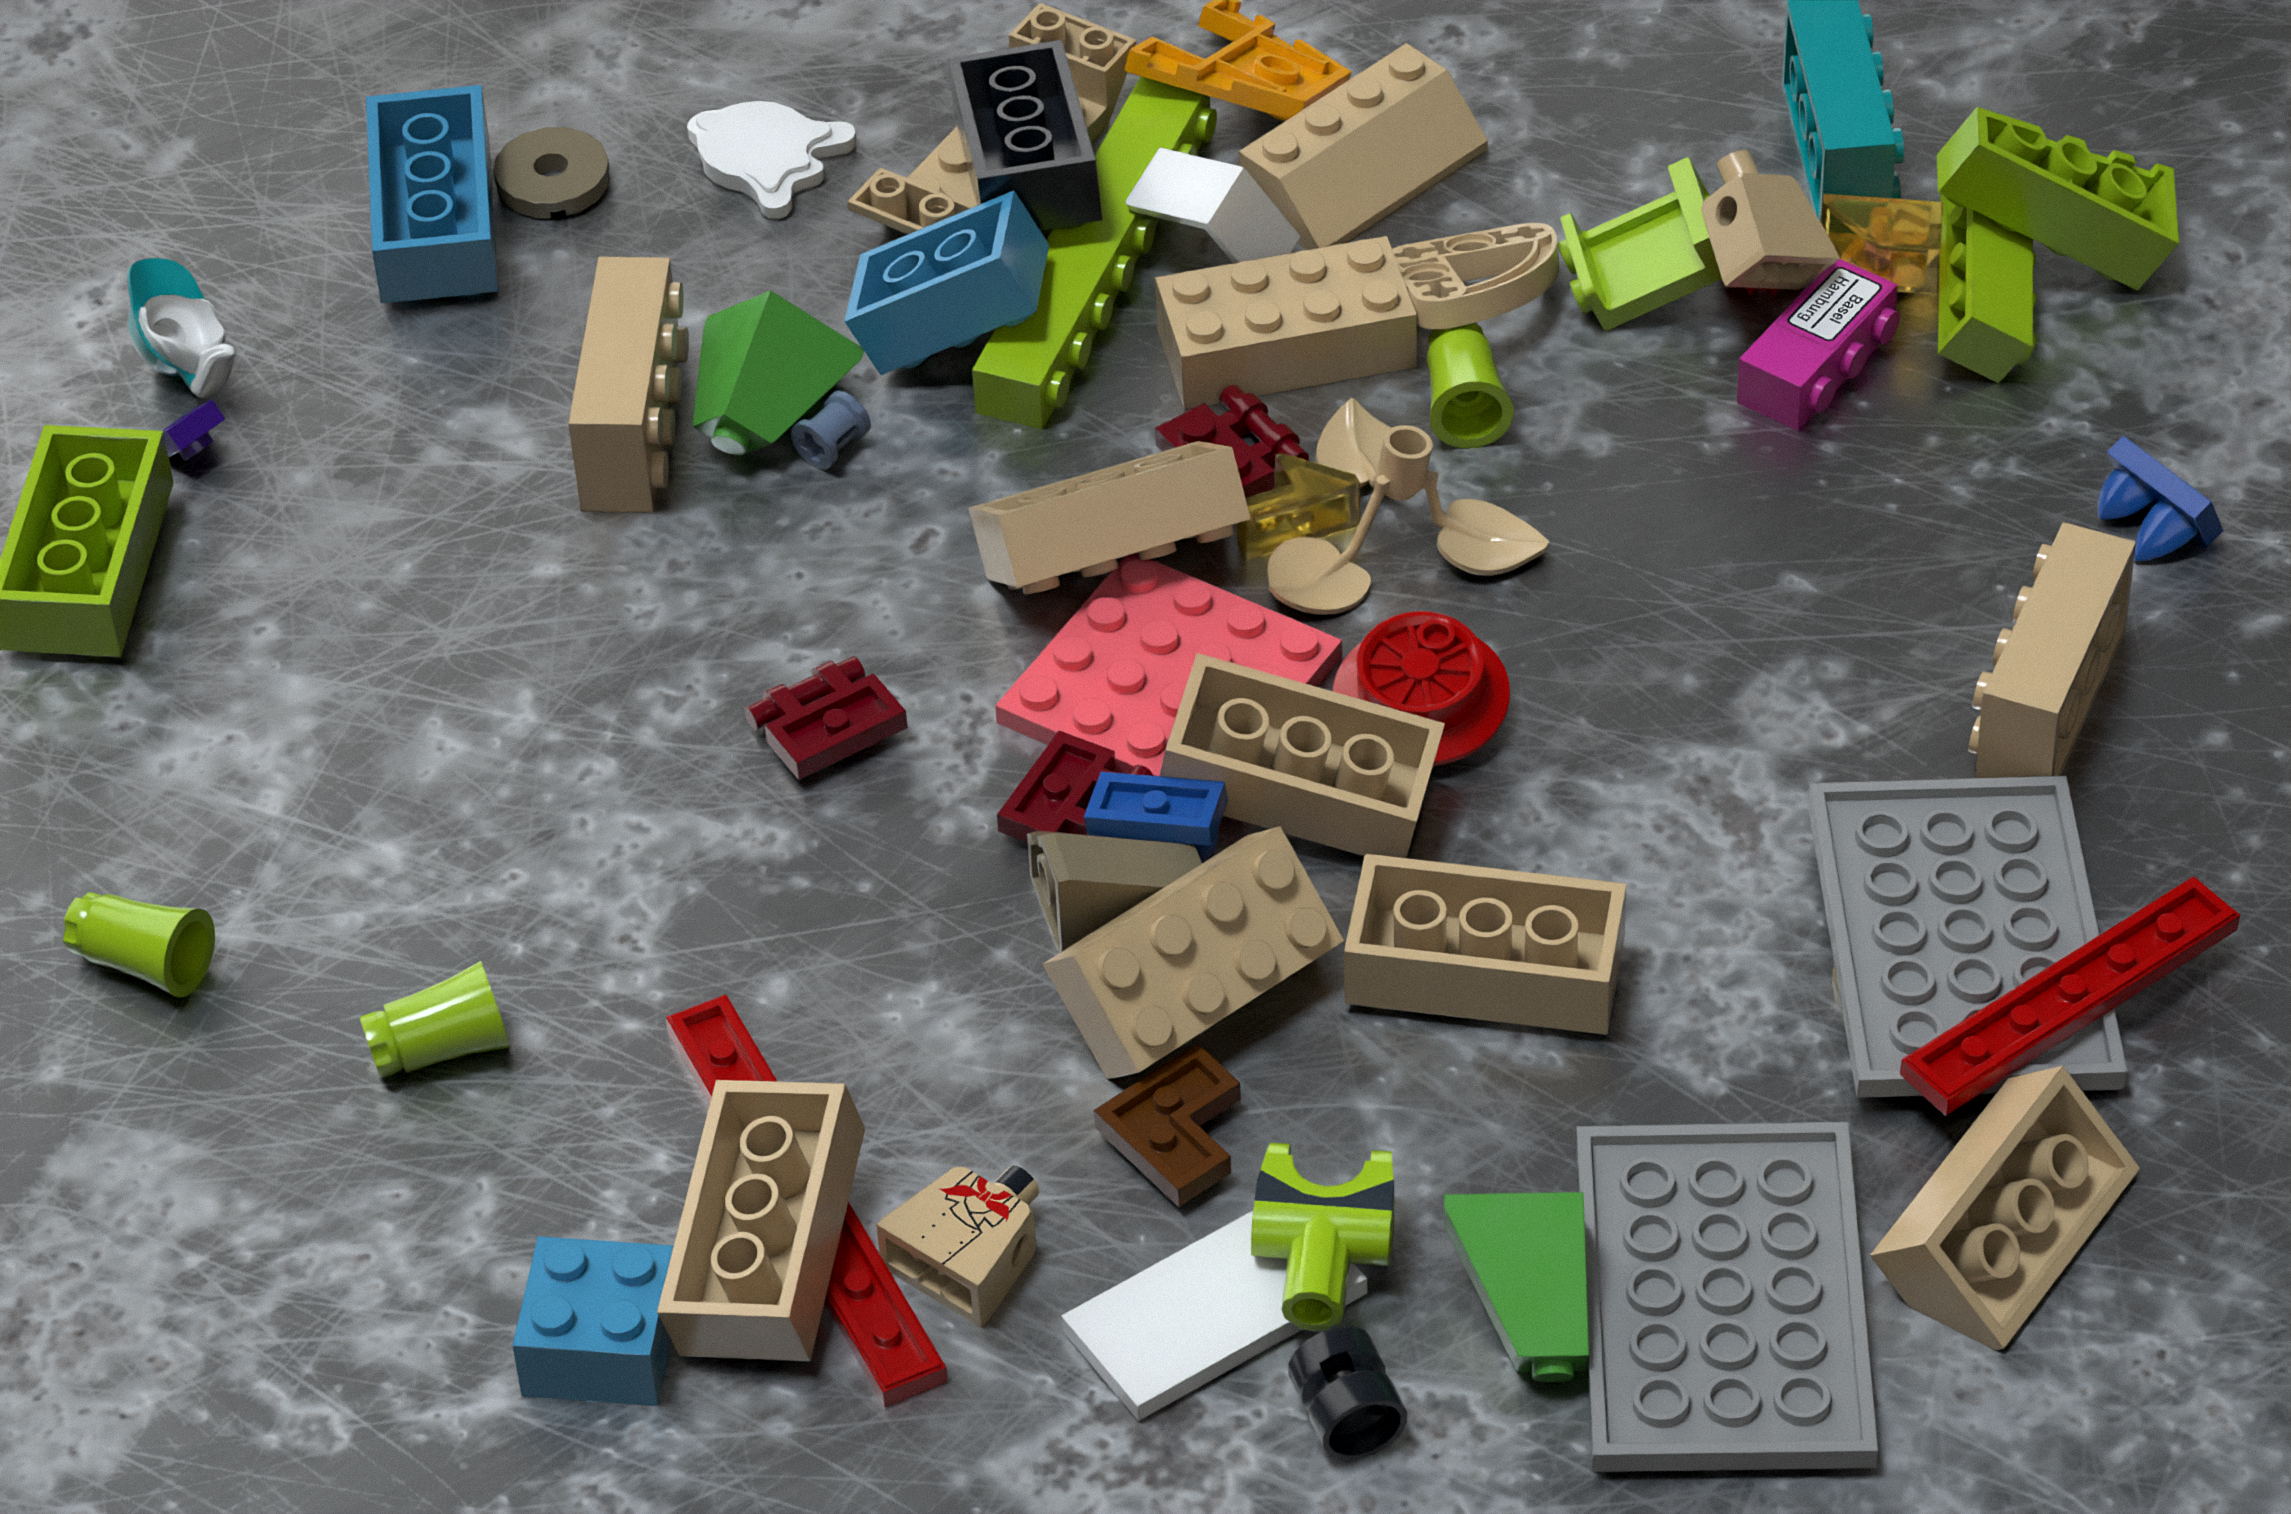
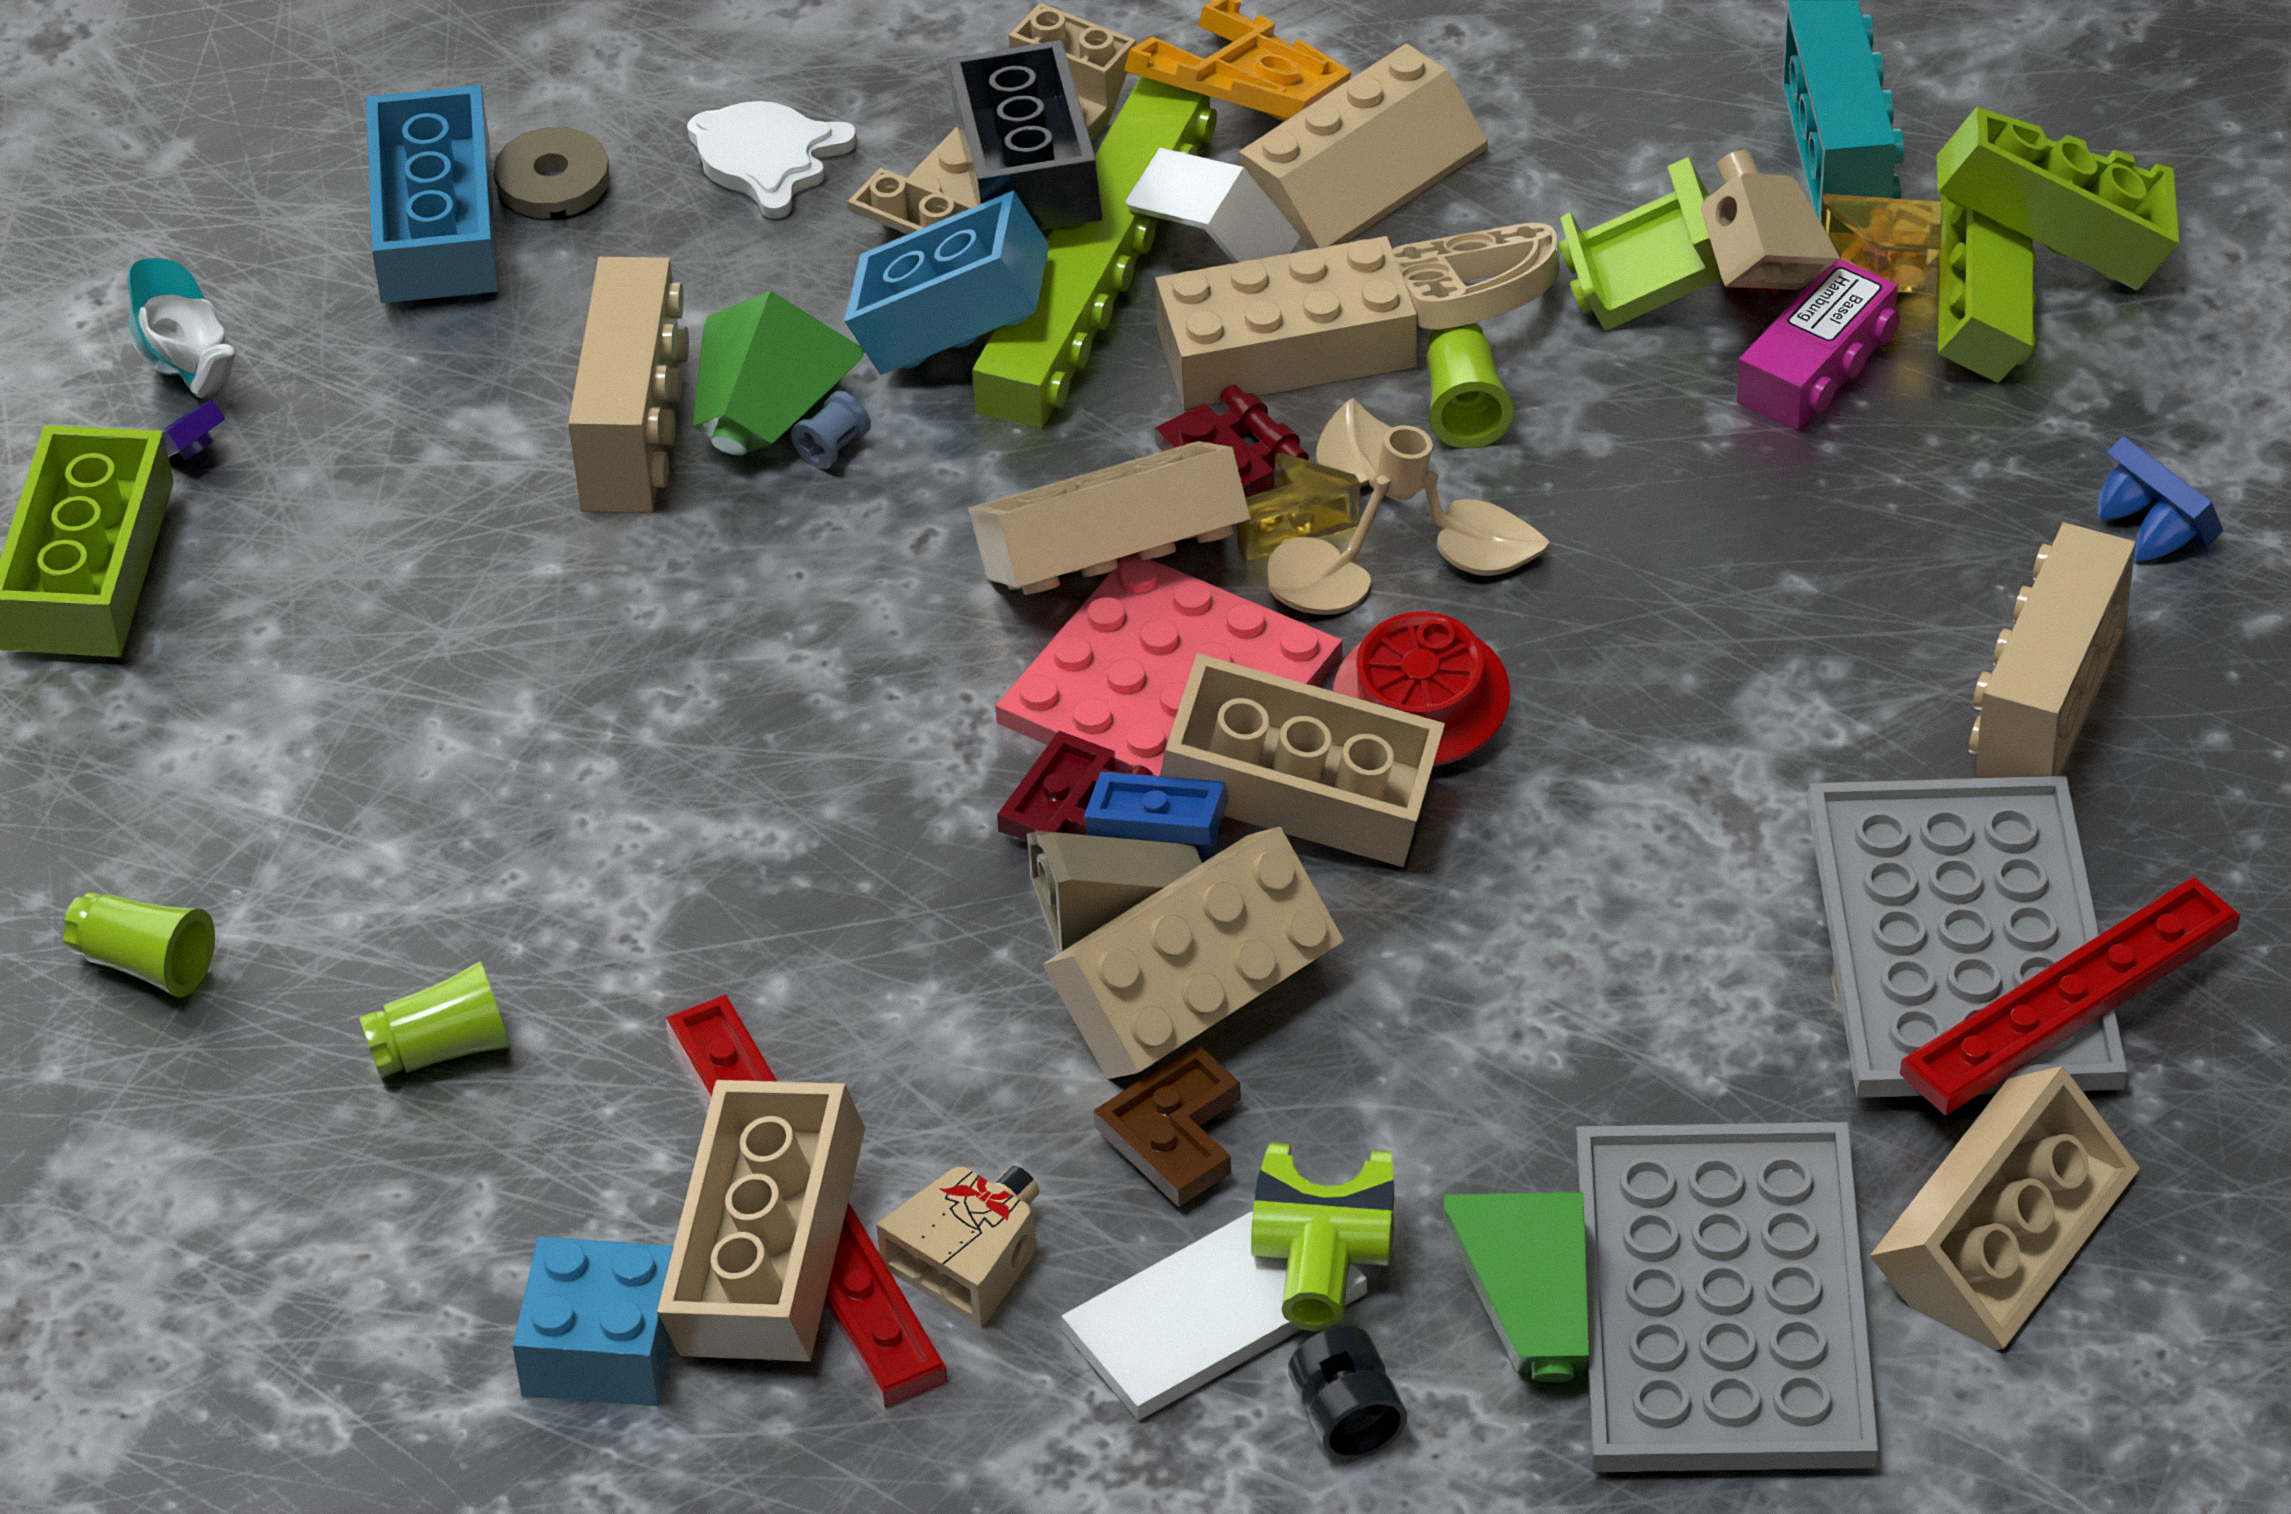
(826, 716): dark red plate -> none
(1485, 943): tan brick -> none

